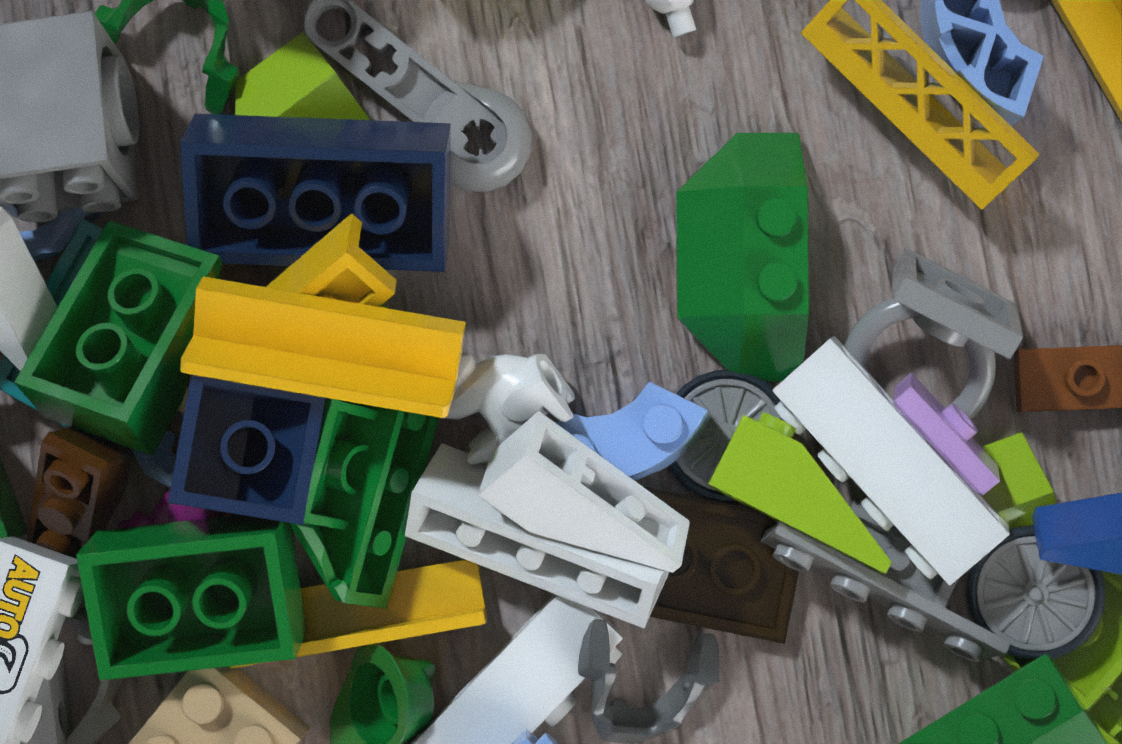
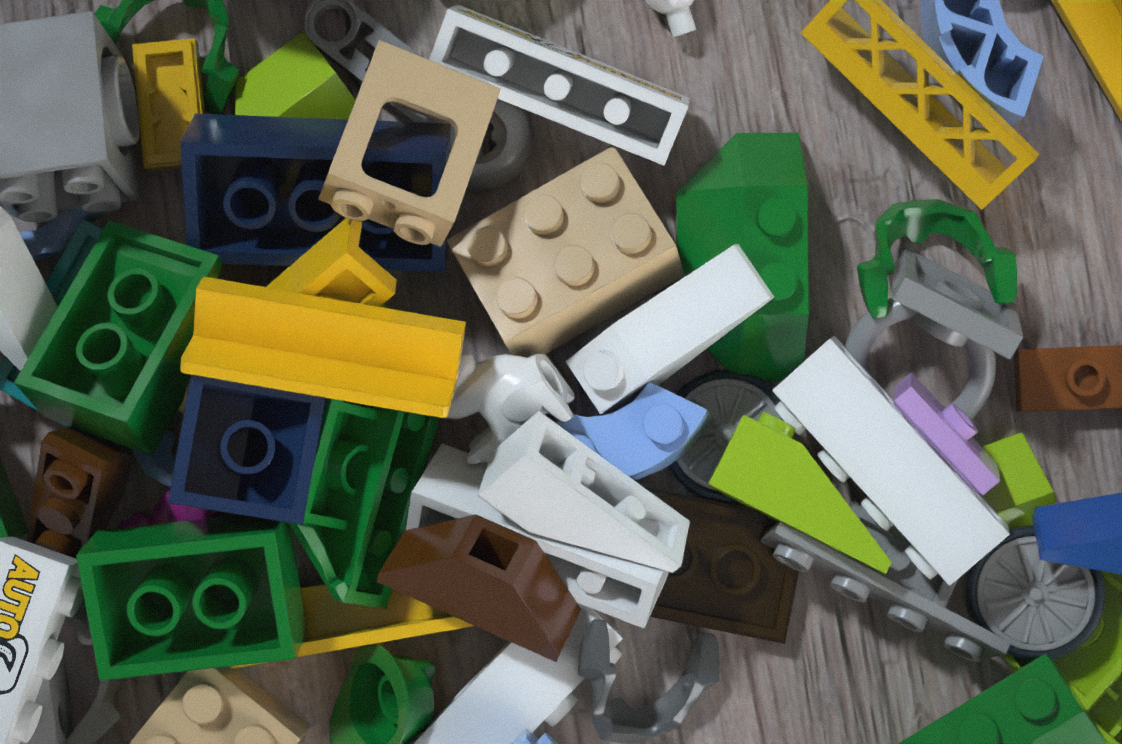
(167, 98): none -> yellow plate
(429, 91): none -> tan window
(486, 580): none -> reddish brown slope
(562, 84): none -> white brick
(567, 255): none -> tan brick
(669, 330): none -> white slope
(918, 220): none -> green helmet

